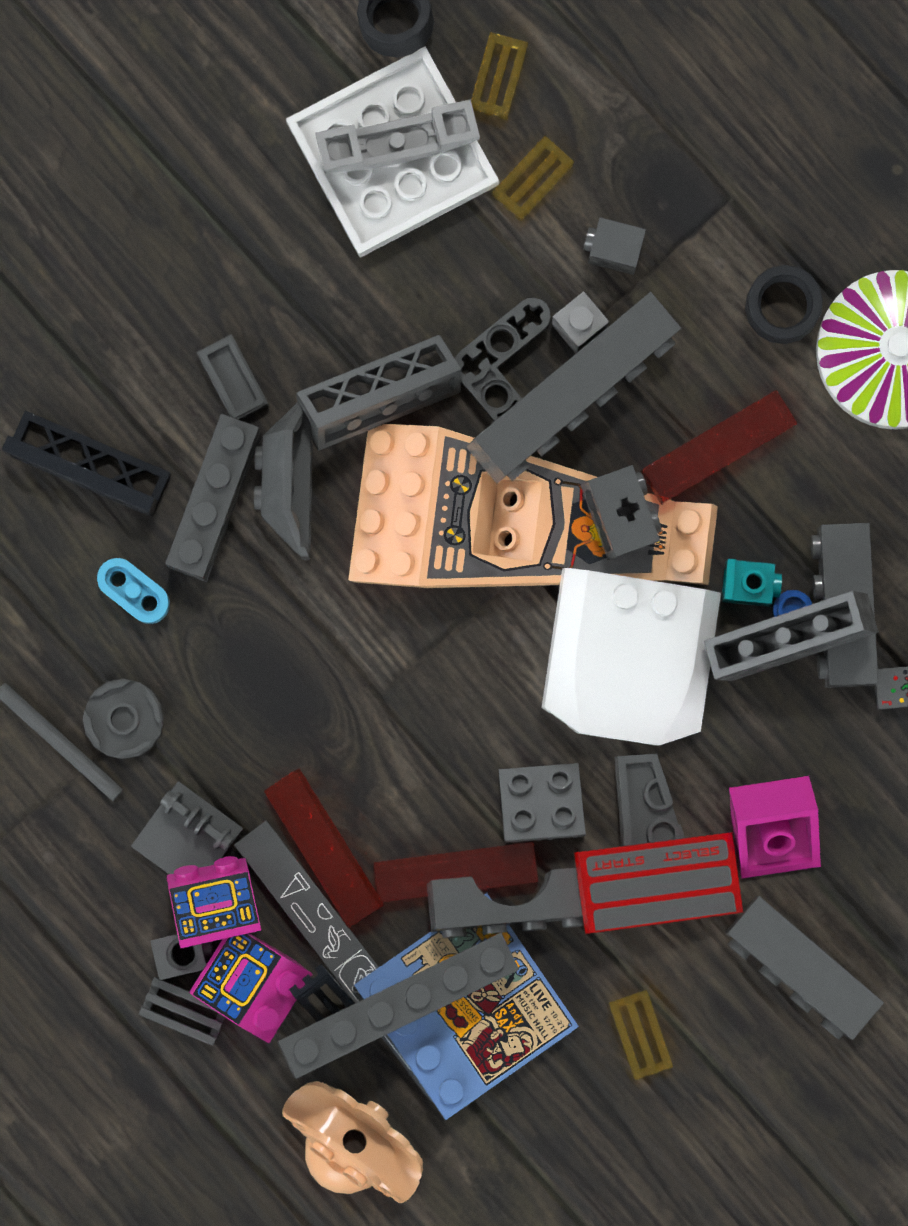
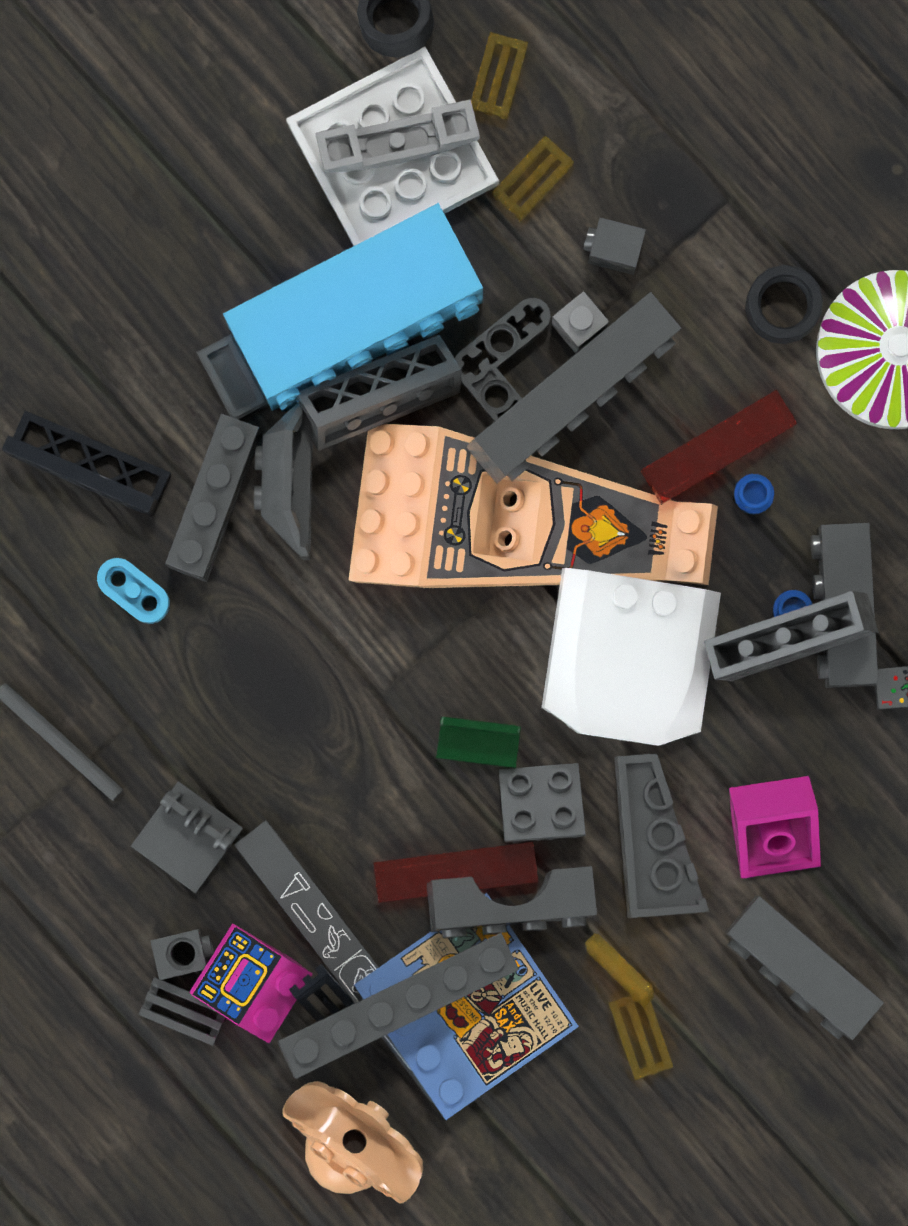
(123, 719): dark grey tile -> none
(213, 901): slope -> none
(323, 848): clear red tile -> none
(356, 307): none -> medium azure brick
(478, 742): none -> dark green panel
(620, 969): none -> clear yellow tile
(627, 532): dark grey brick -> none
(658, 882): dark grey tile -> none
(736, 589): teal brick -> none
(753, 493): none -> blue plate

